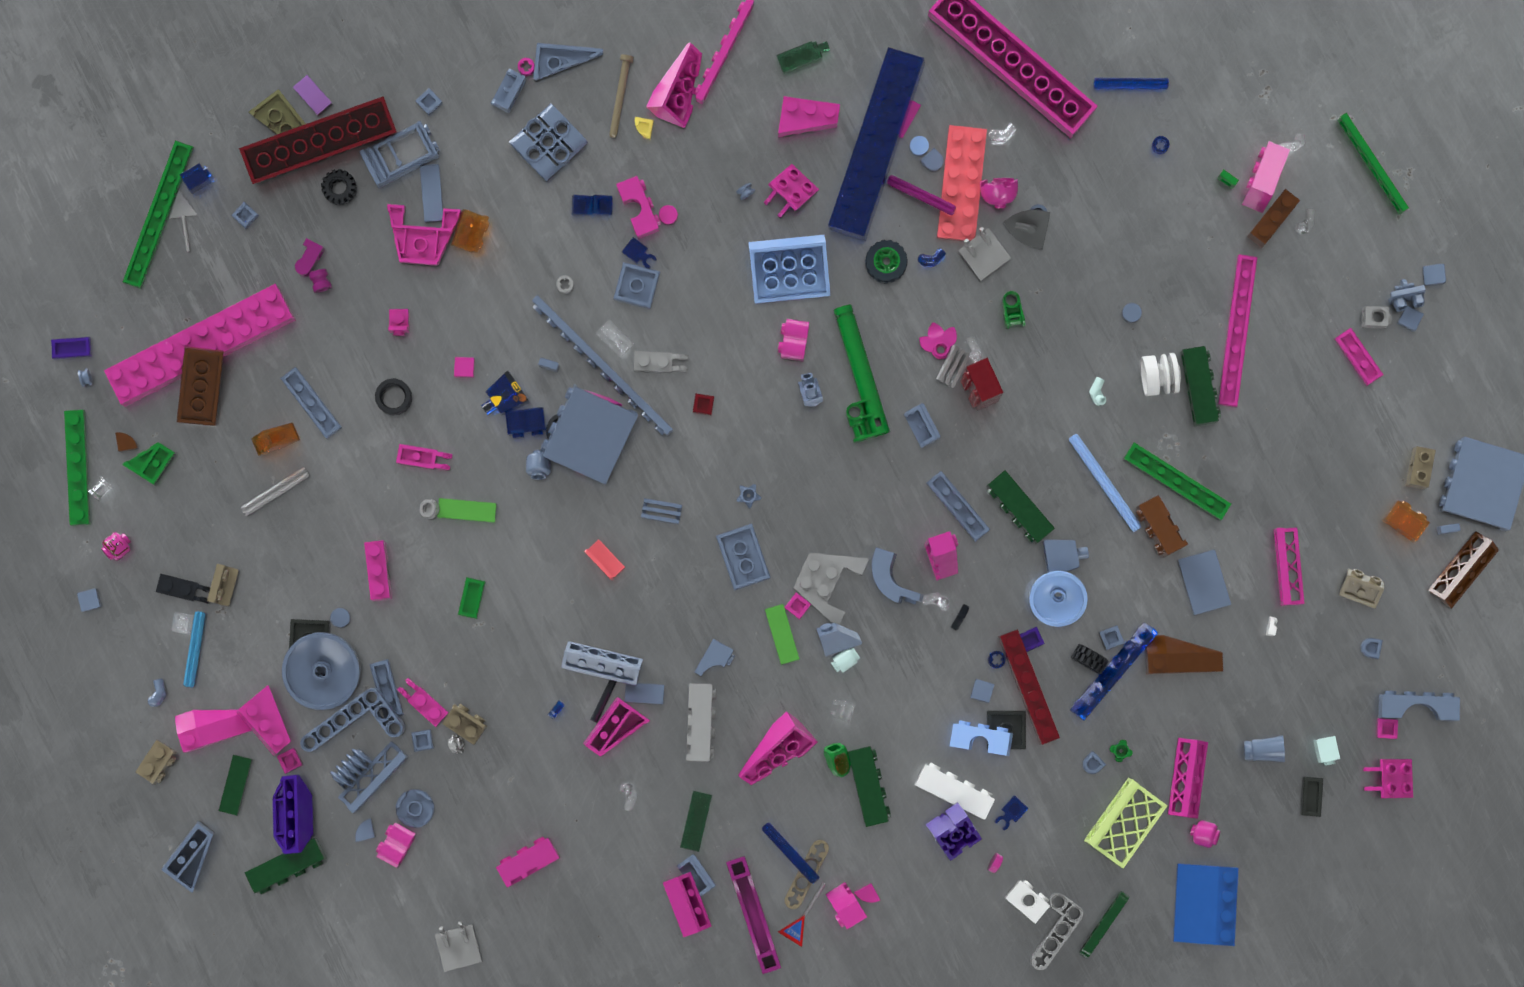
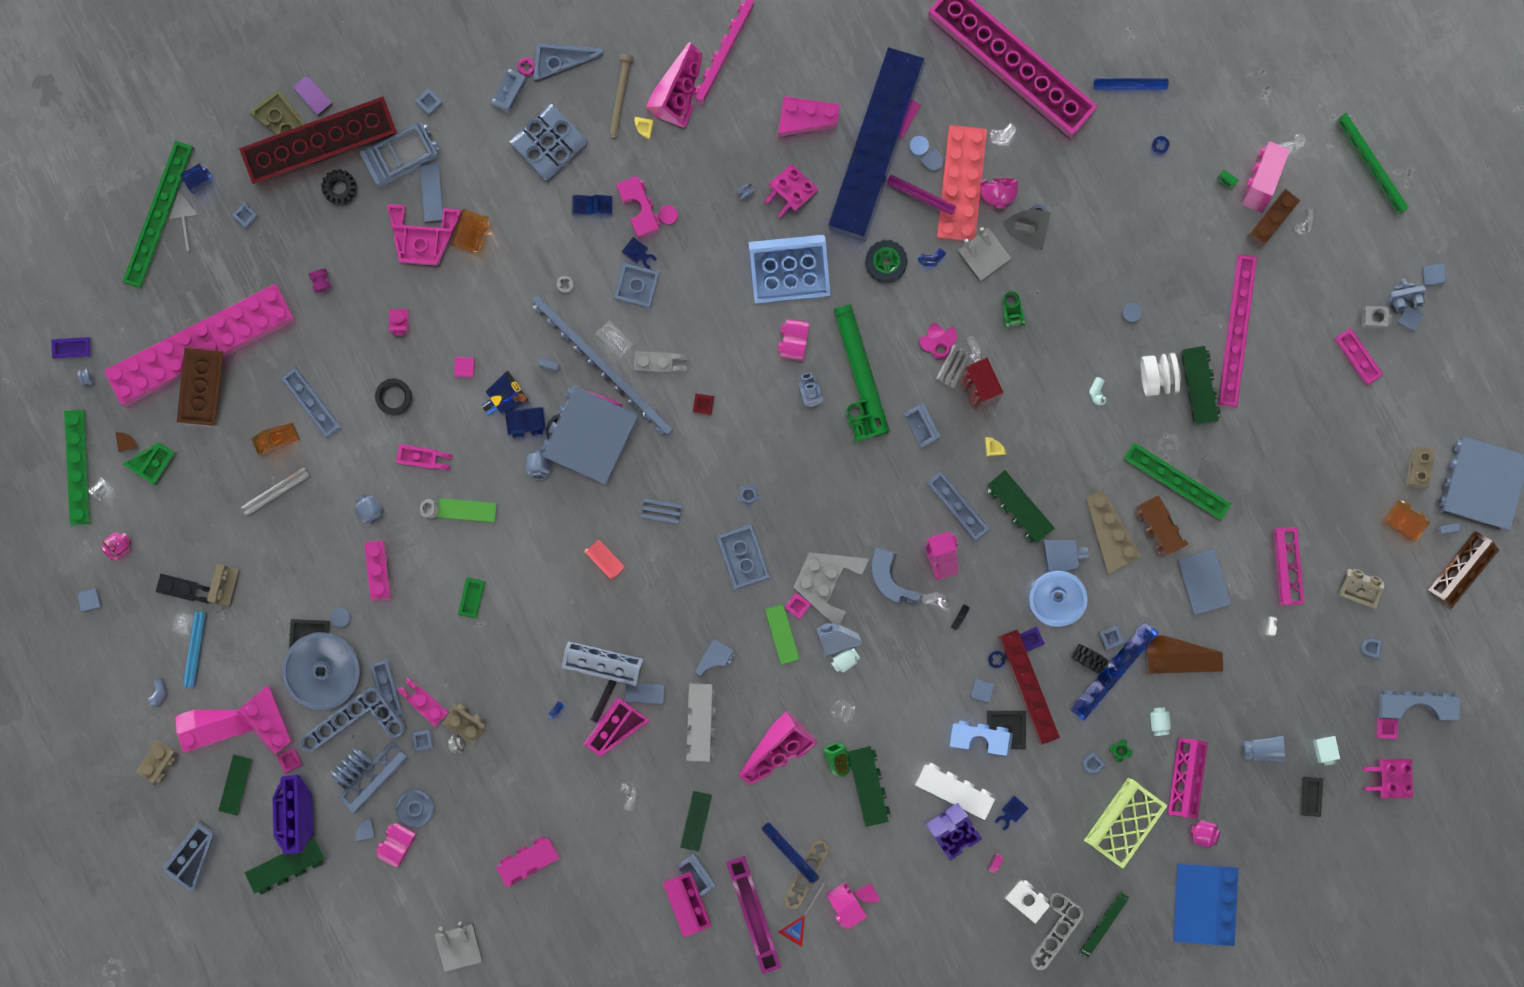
(309, 259): magenta leg -> none
(368, 509): none -> sand blue head
(801, 55): clear green hinge -> none
(994, 447): none -> light yellow tile
(1104, 482): light blue axle -> none
(1114, 540): none -> dark tan wing
(1160, 721): none -> light aqua brick

